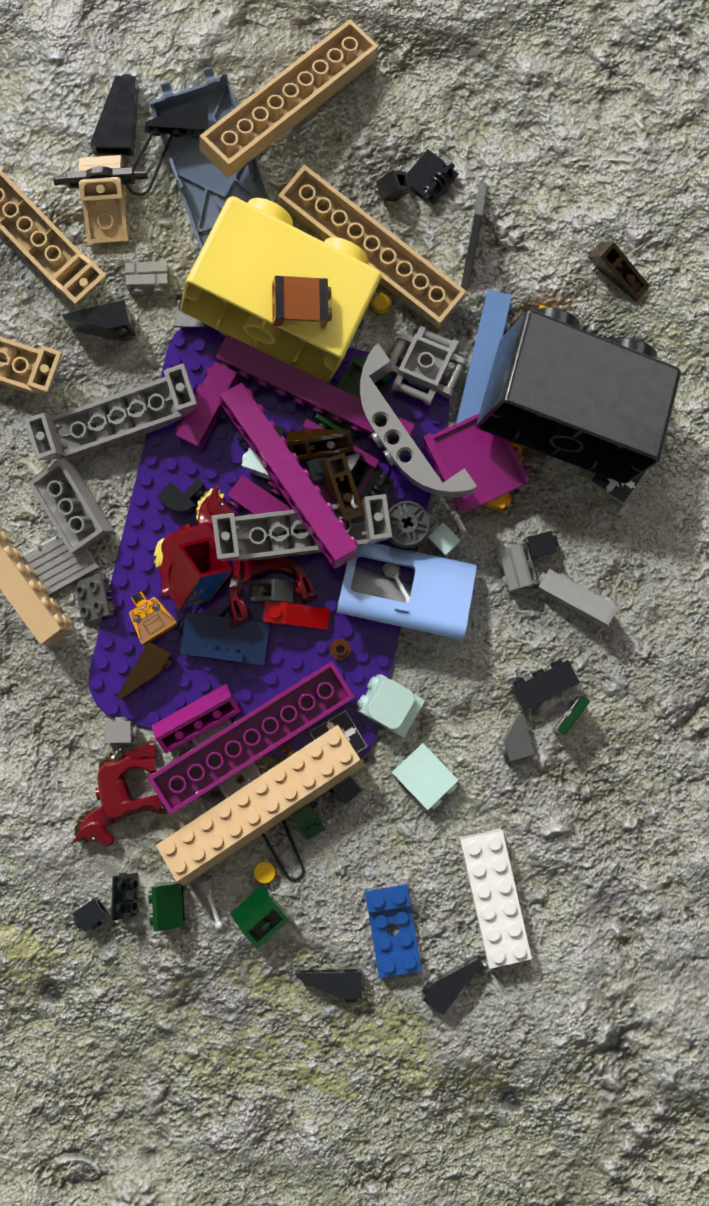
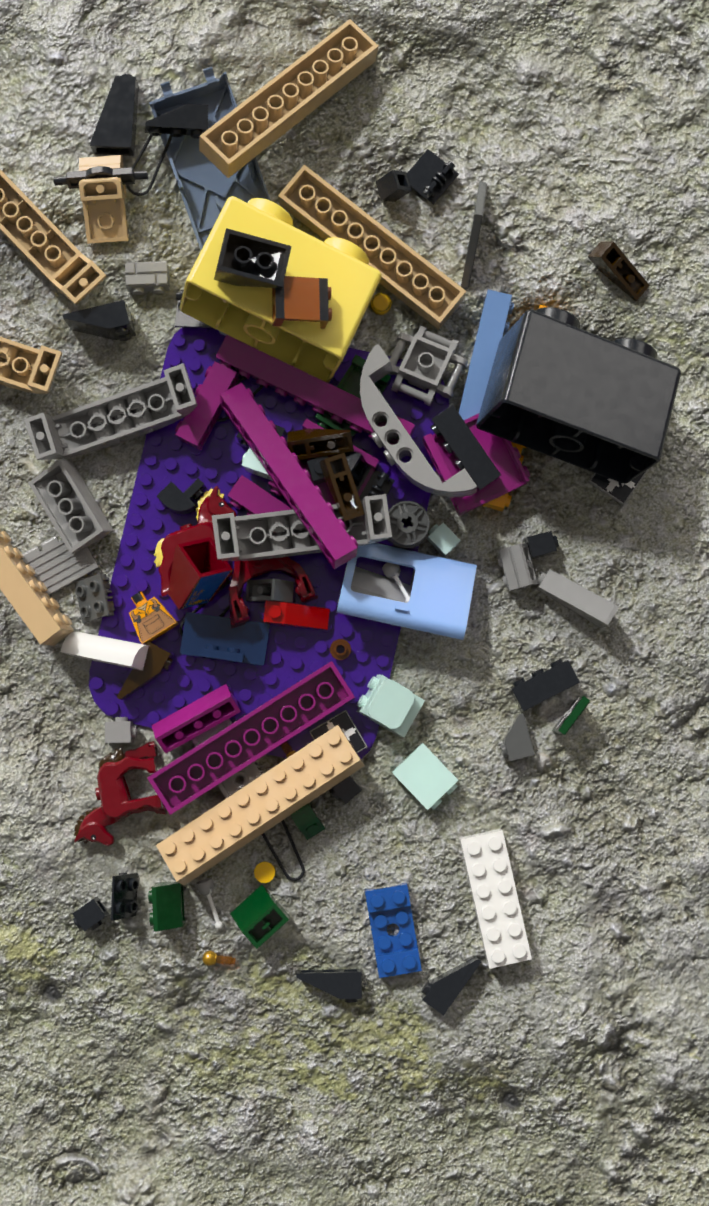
(105, 650): none -> white brick
(210, 958): none -> piece
(251, 261): none -> black slope
(465, 447): none -> black brick

